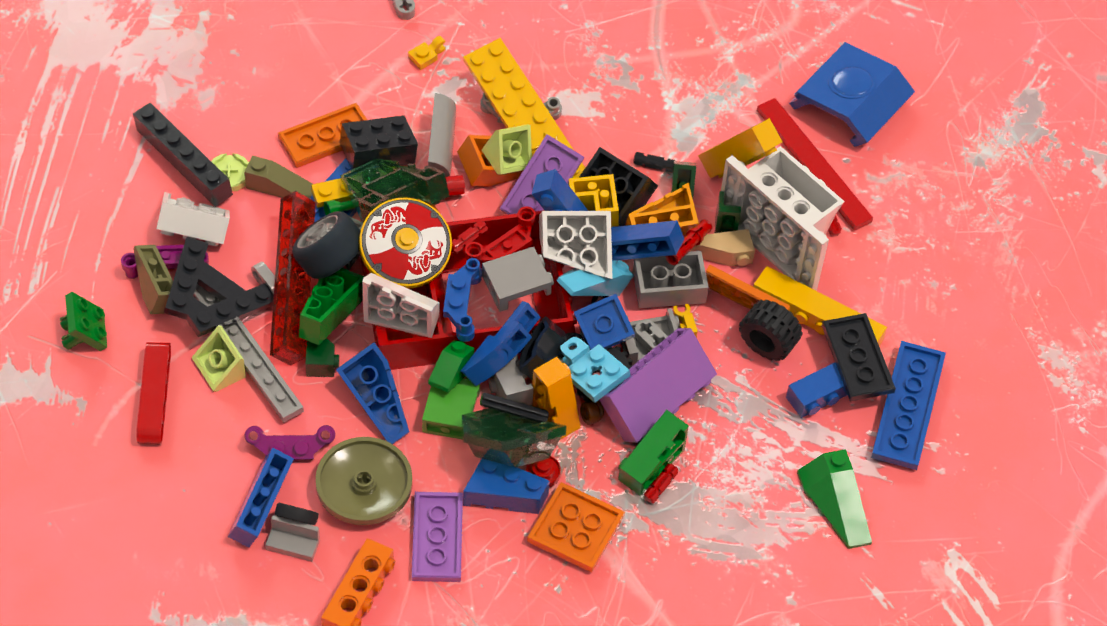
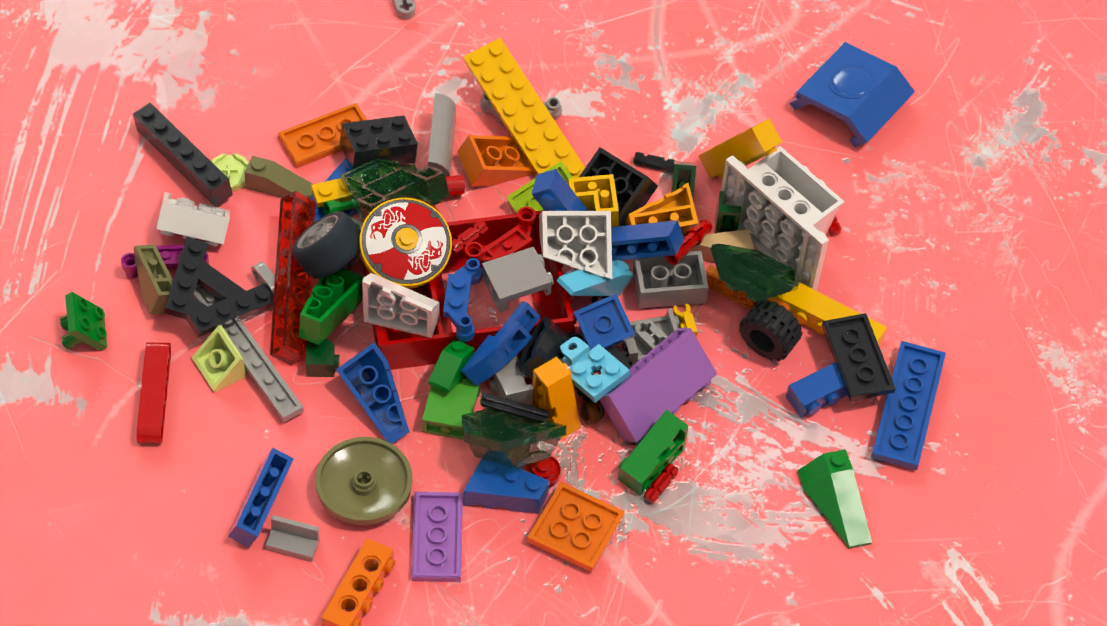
(292, 445): magenta plate -> none
(296, 514): black tyre -> none
(426, 54): yellow plate -> none
(509, 149): yellowish green slope -> none
(549, 156): medium lavender tile -> none
(753, 272): none -> clear green wedge
(809, 156): red tile -> none

